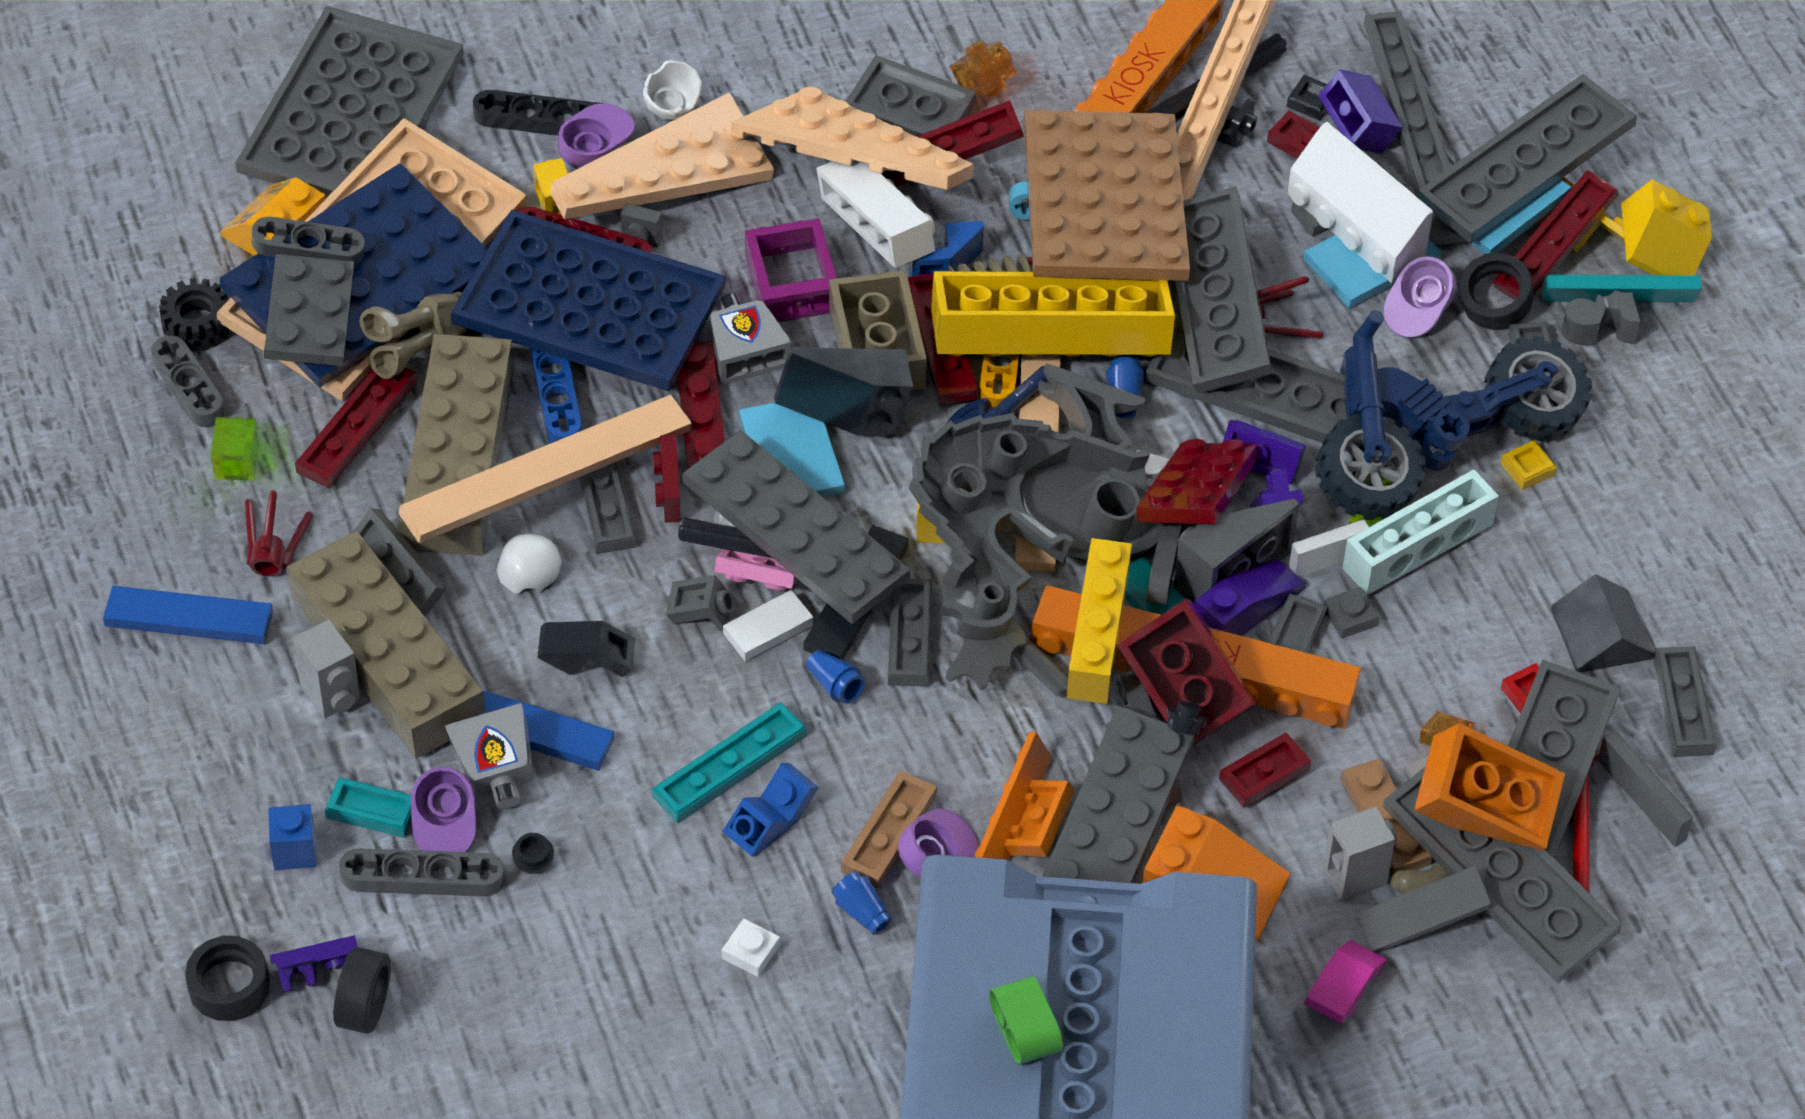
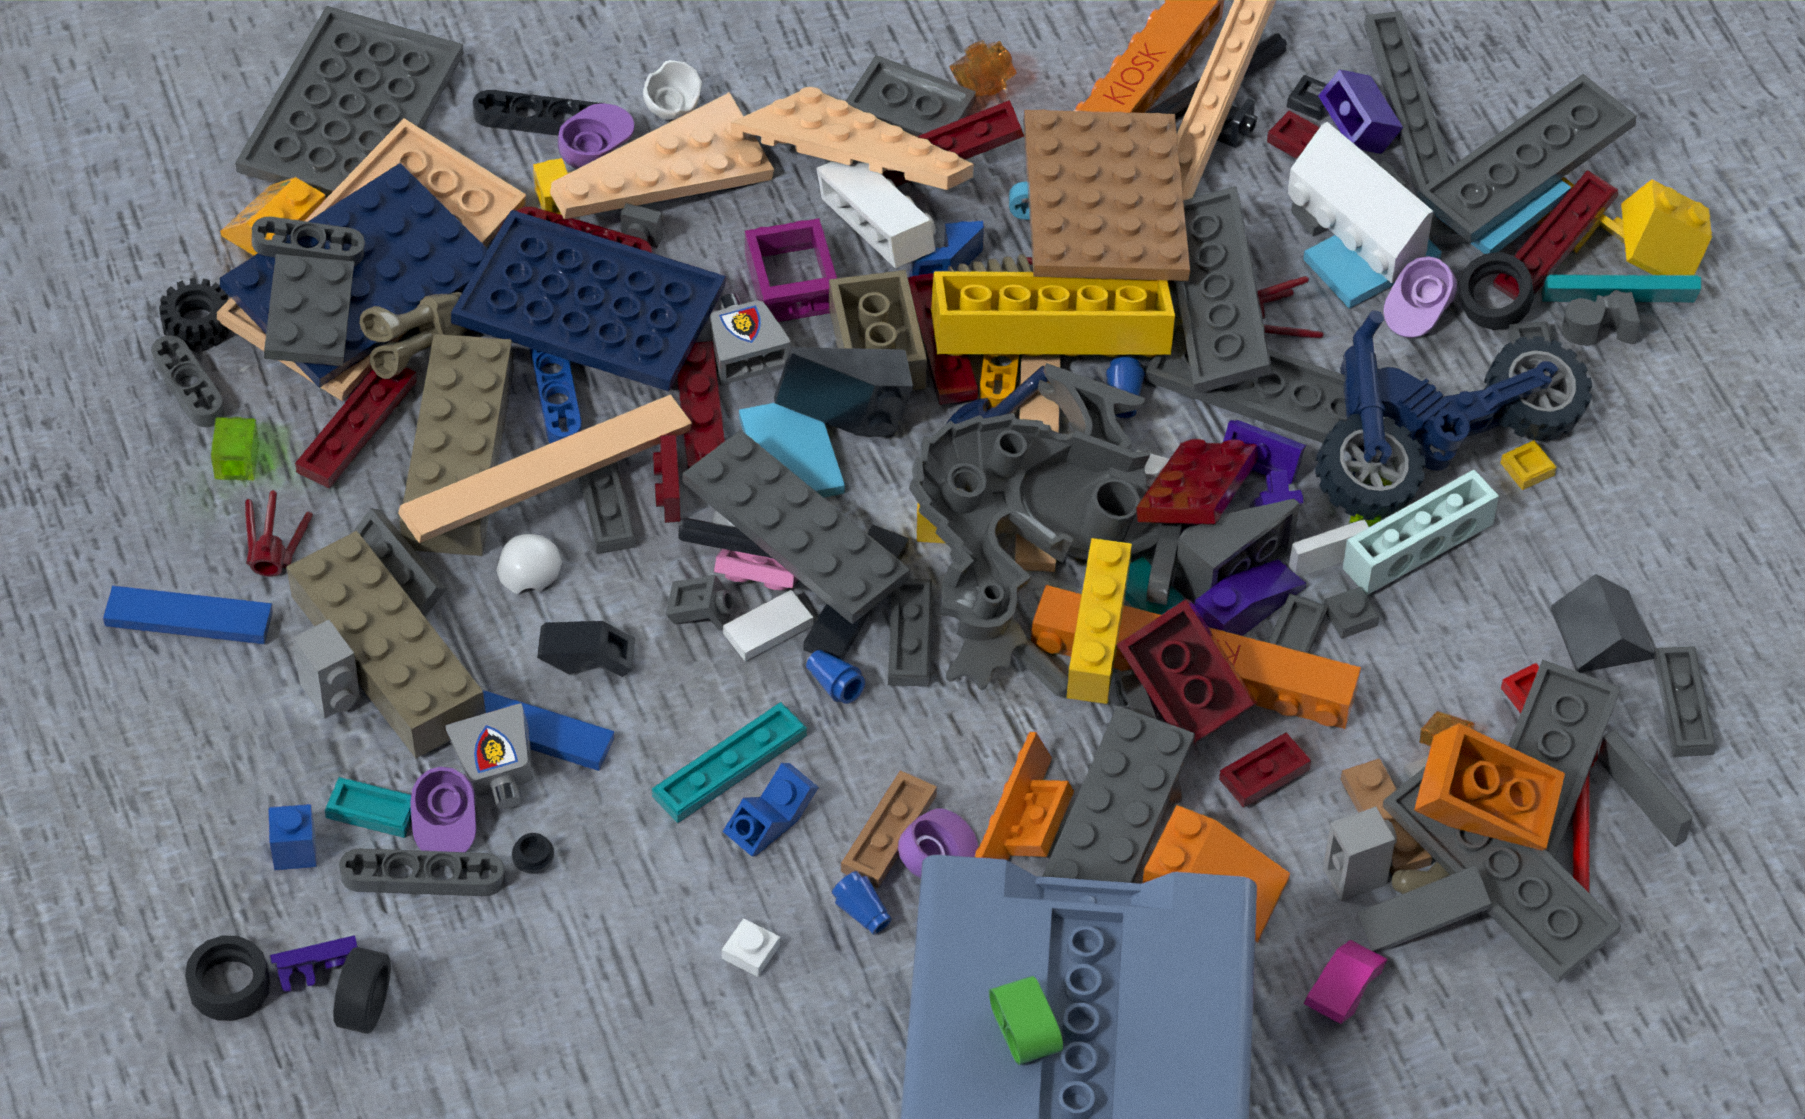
(1186, 718): black plate -> none

